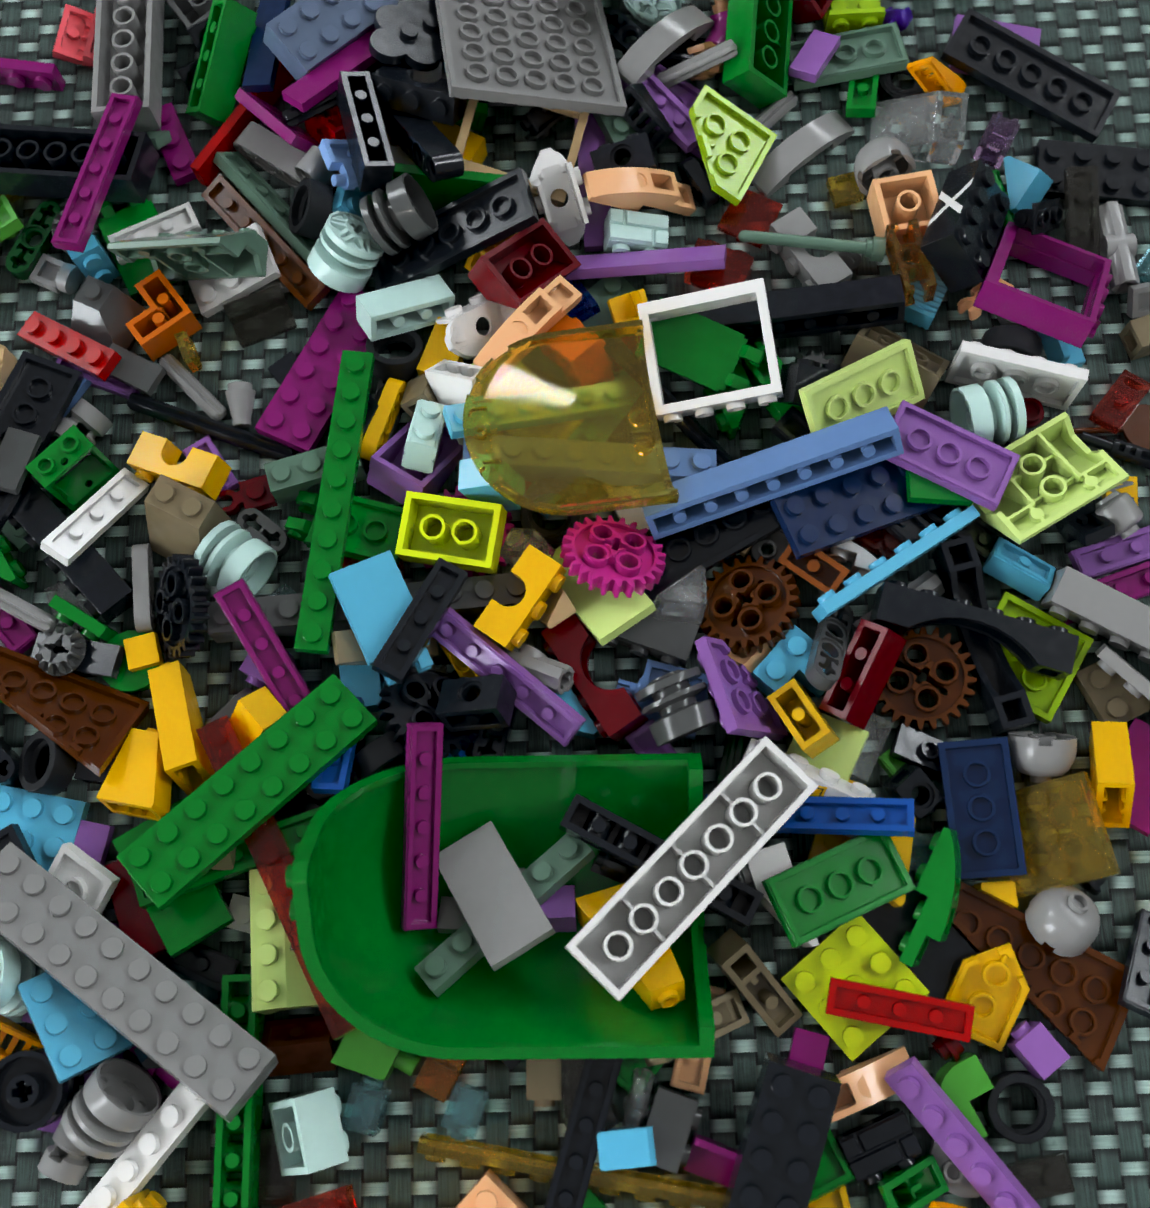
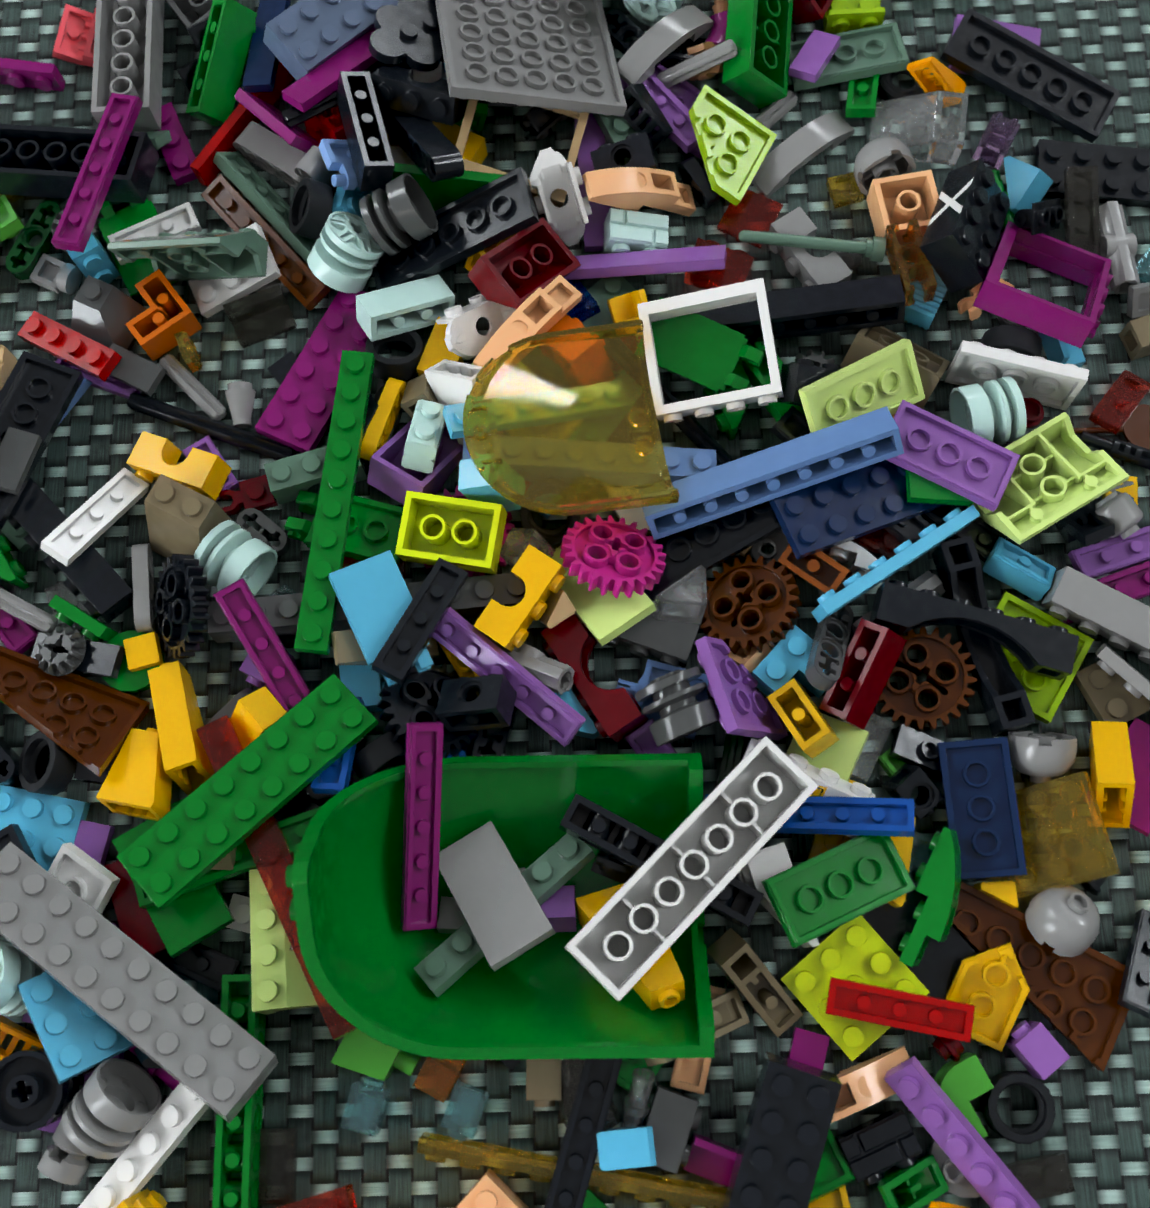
(73, 488): green window -> none
(89, 418): light grey wheel -> none
(299, 1045): copper panel -> none
(309, 1132): light aqua brick -> none
(901, 16): dark purple piece -> none

